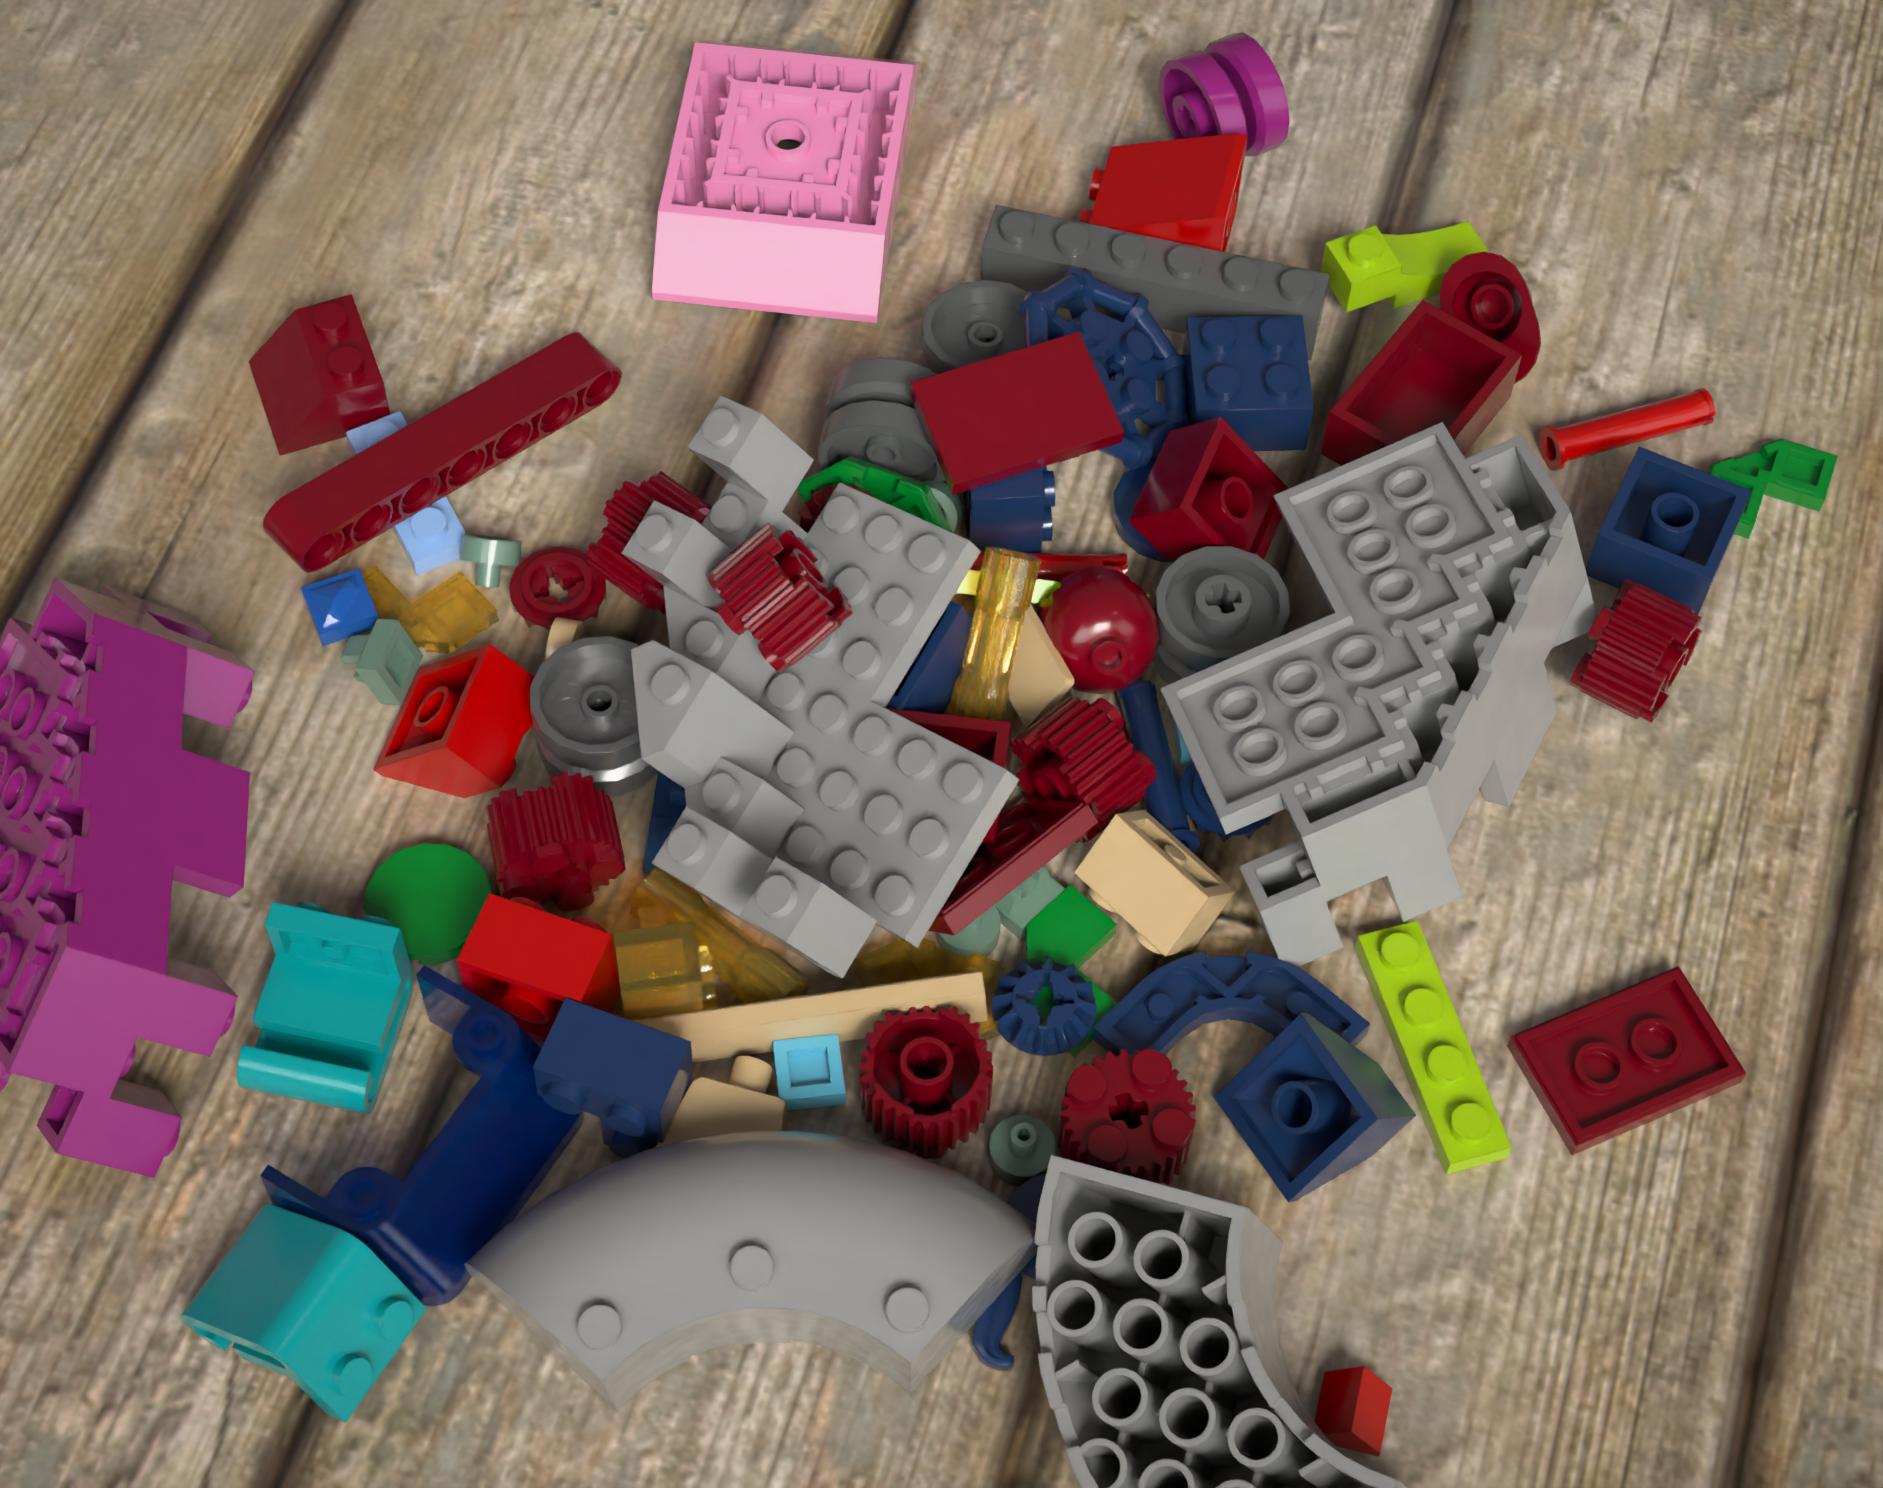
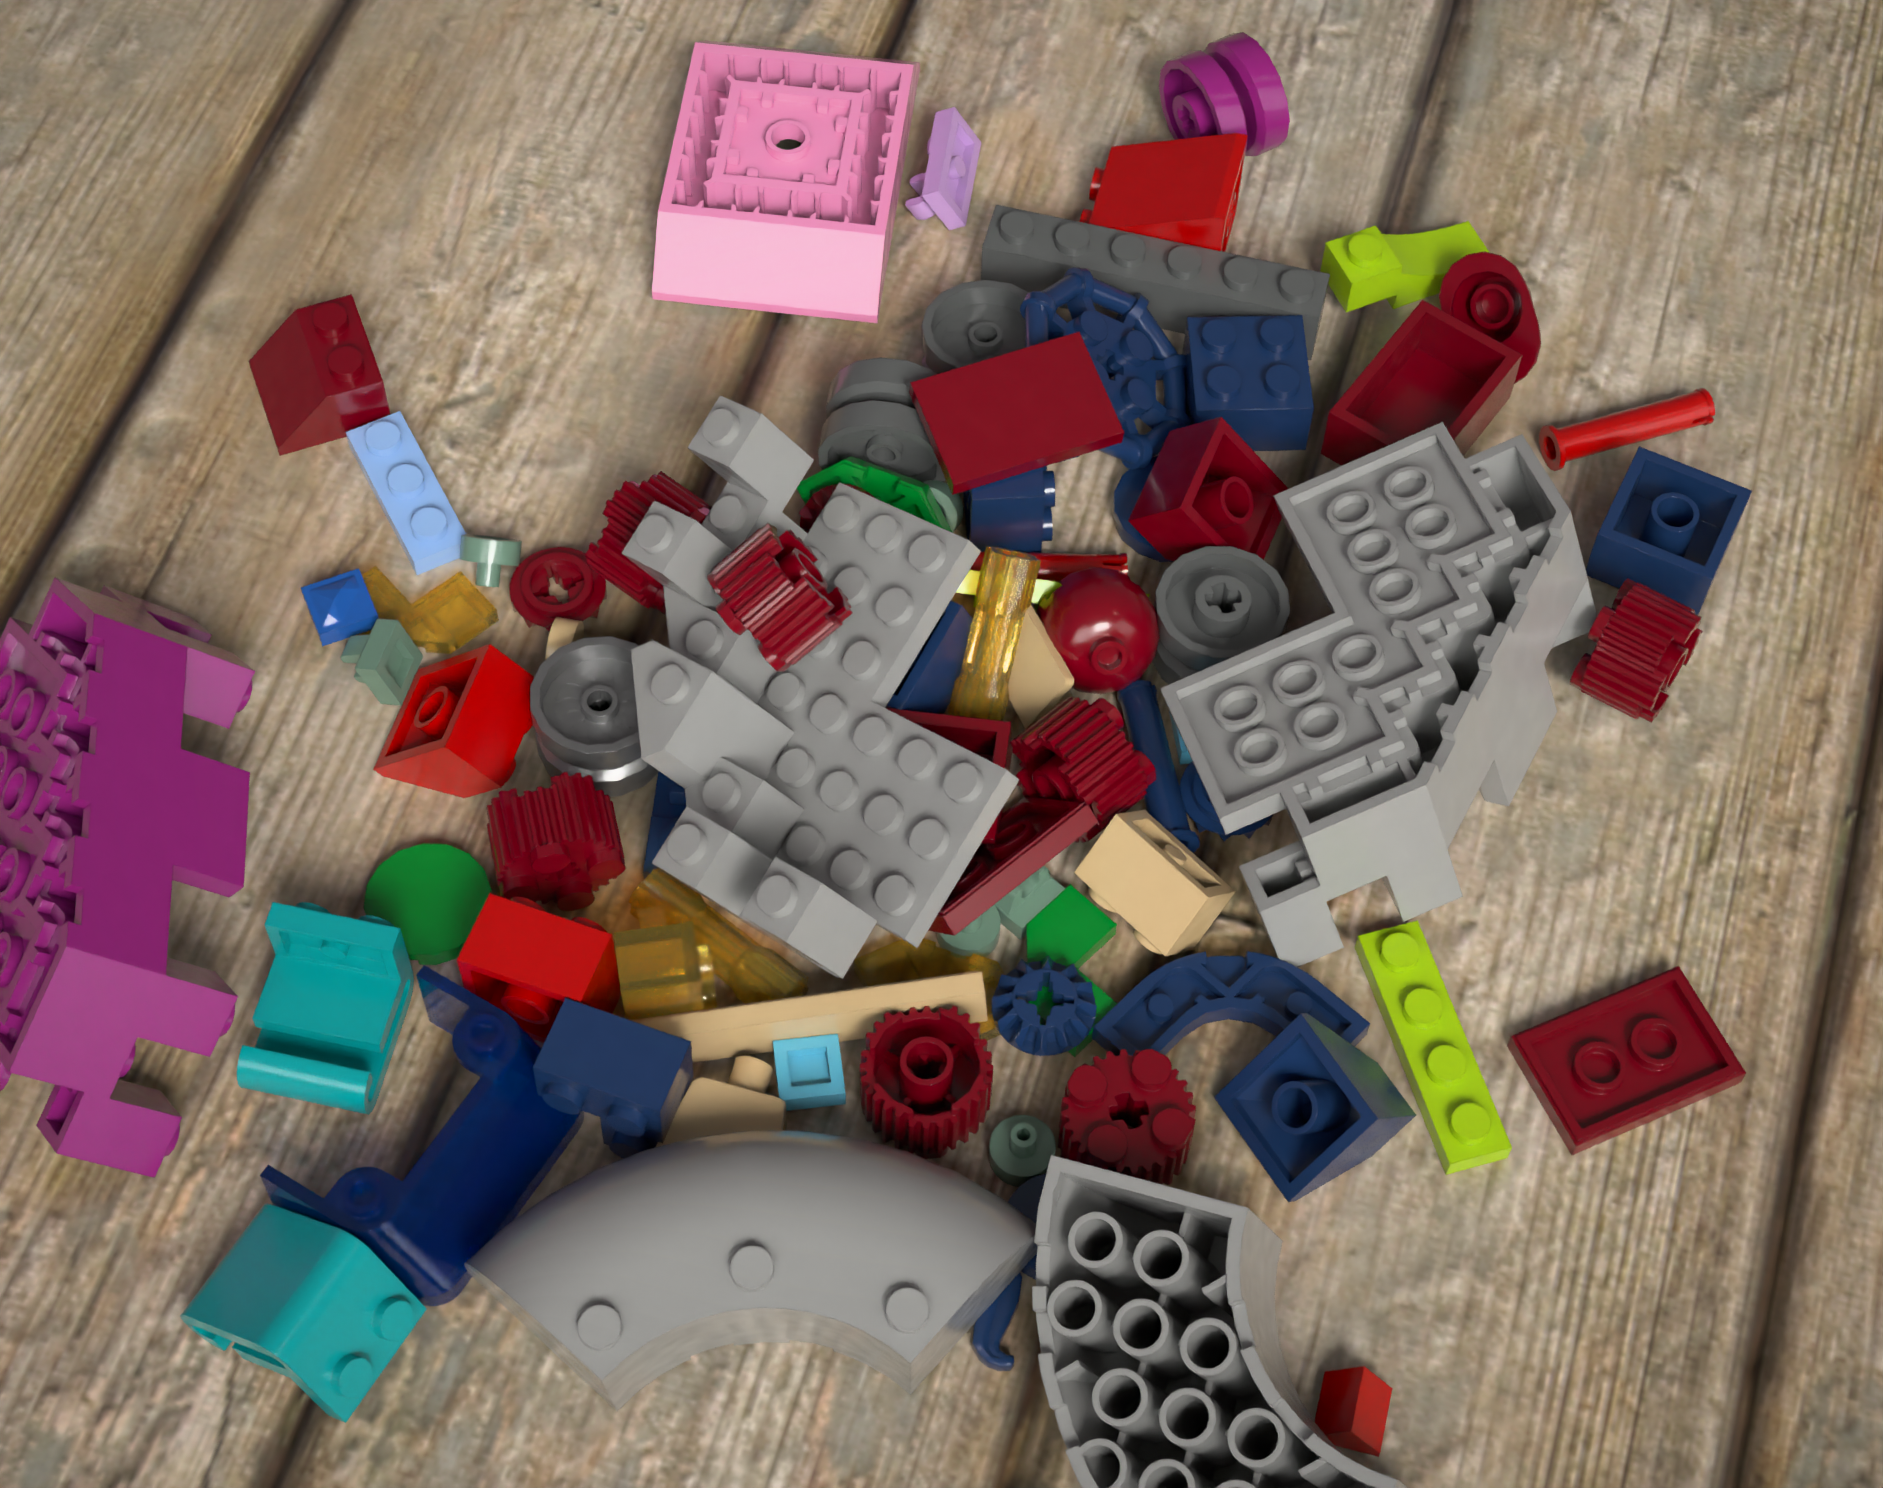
(440, 452): dark red beam -> none
(949, 173): none -> lavender plate
(1779, 471): green tile -> none

